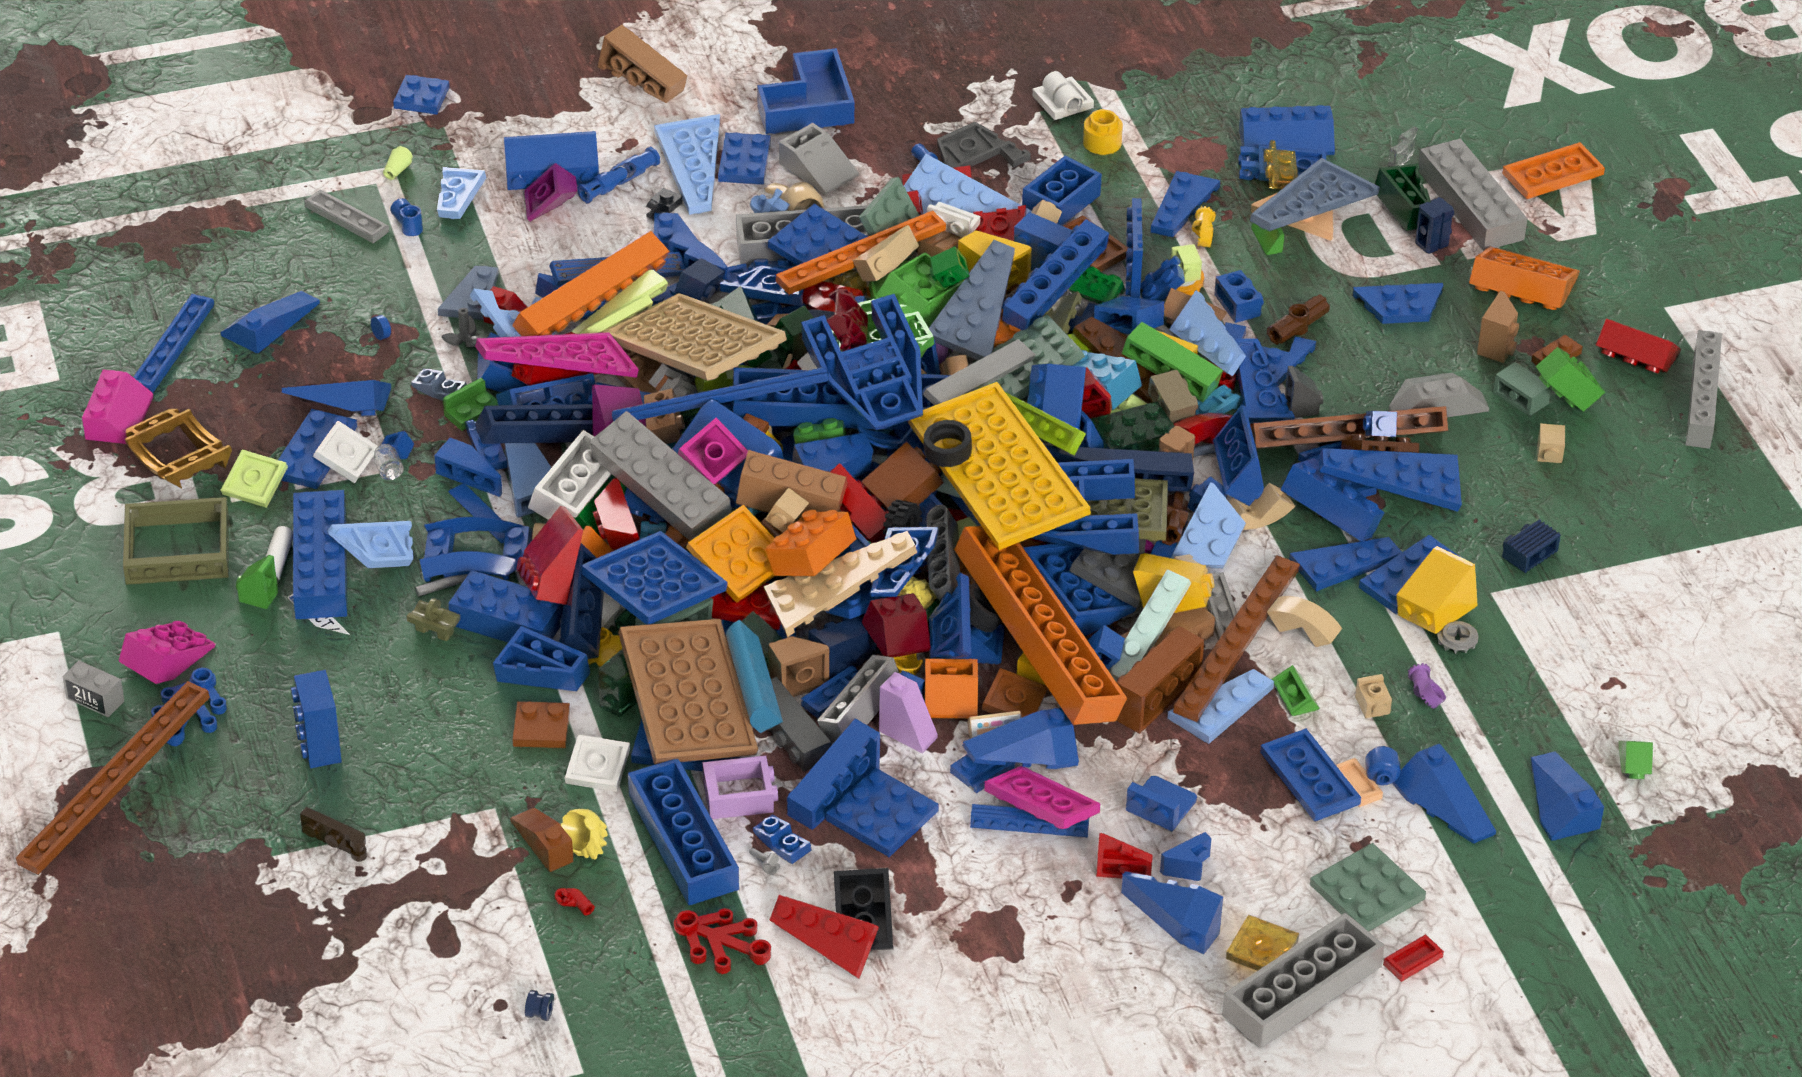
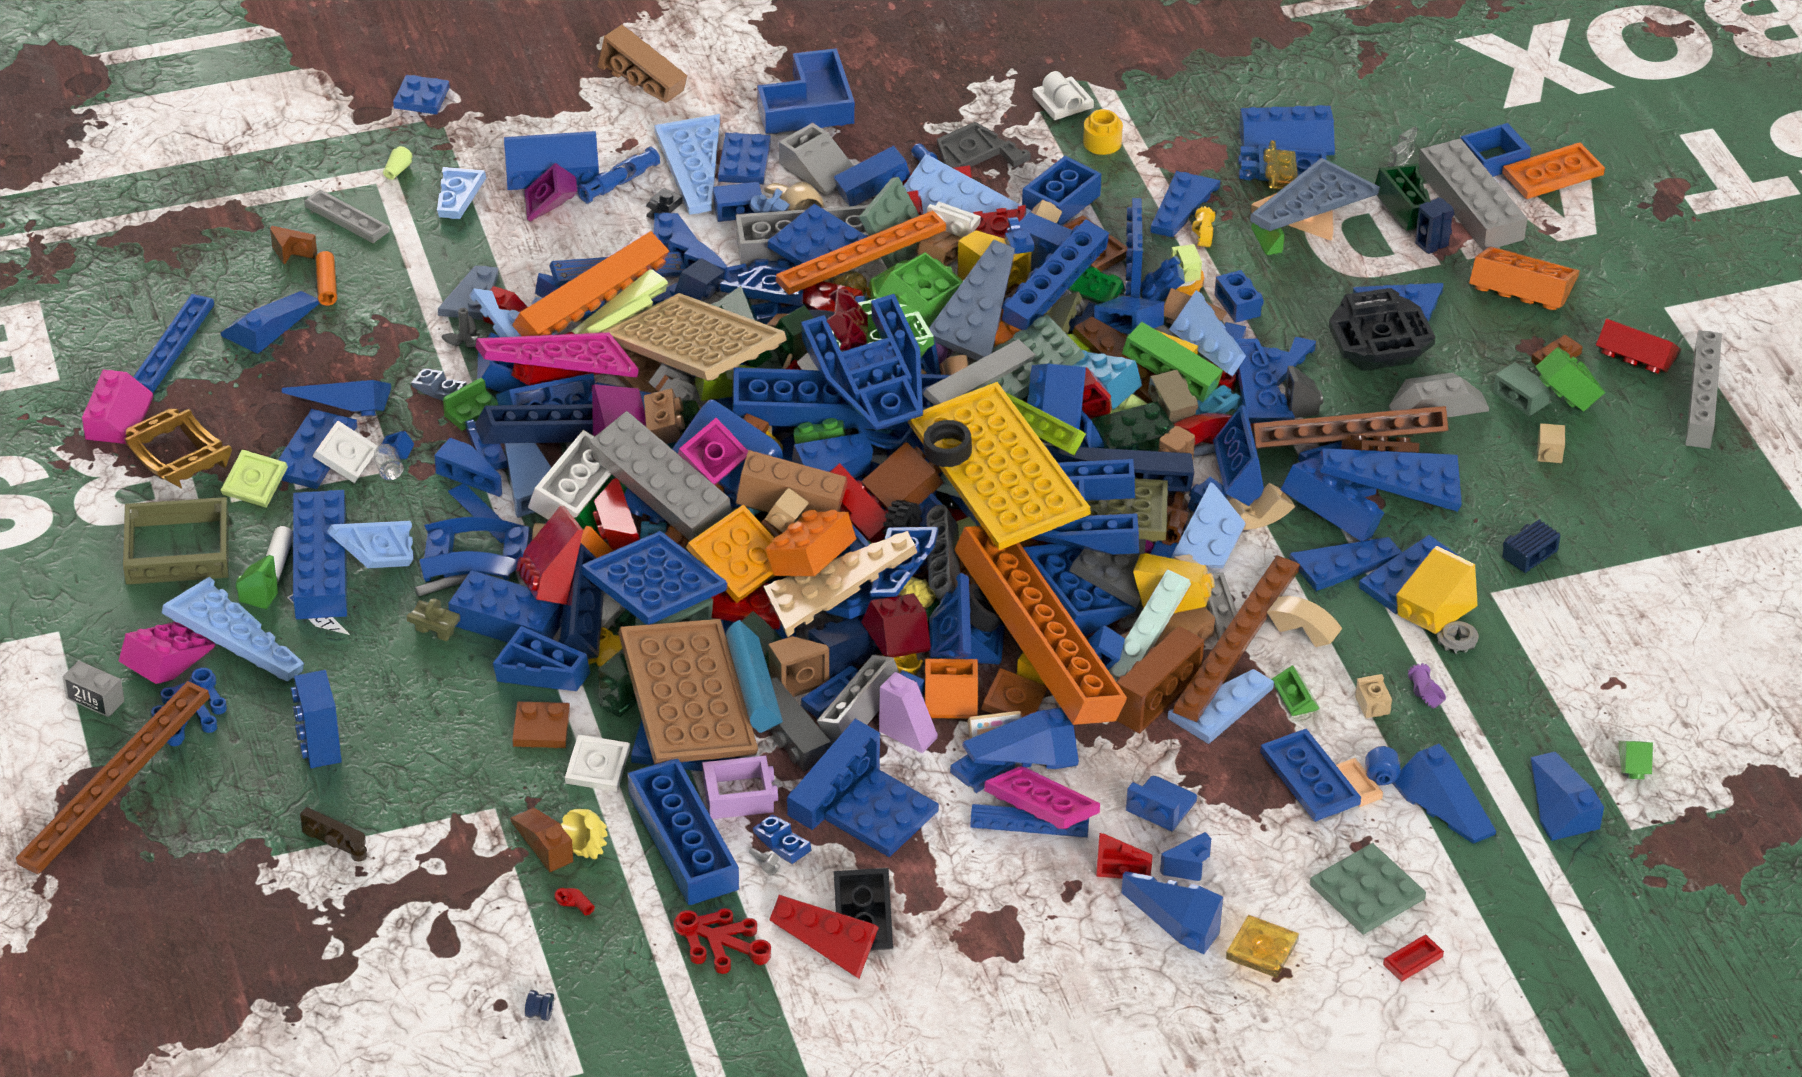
(231, 626): none -> light blue wing
(292, 242): none -> dark orange slope
(326, 278): none -> orange piece
(380, 327): blue tile -> none
(408, 216): blue piece -> none
(725, 394): blue axle -> none
(734, 200): none -> blue brick
(871, 176): none -> blue brick
(886, 255): tan slope -> none
(949, 267): green brick -> none
(1017, 238): none -> blue plate
(1298, 319): reddish brown piece -> none
(1302, 980): light grey brick -> none
(1380, 329): none -> black piece
(1380, 423): brick -> none
(1498, 329): medium nougat slope -> none
(1500, 135): none -> blue window

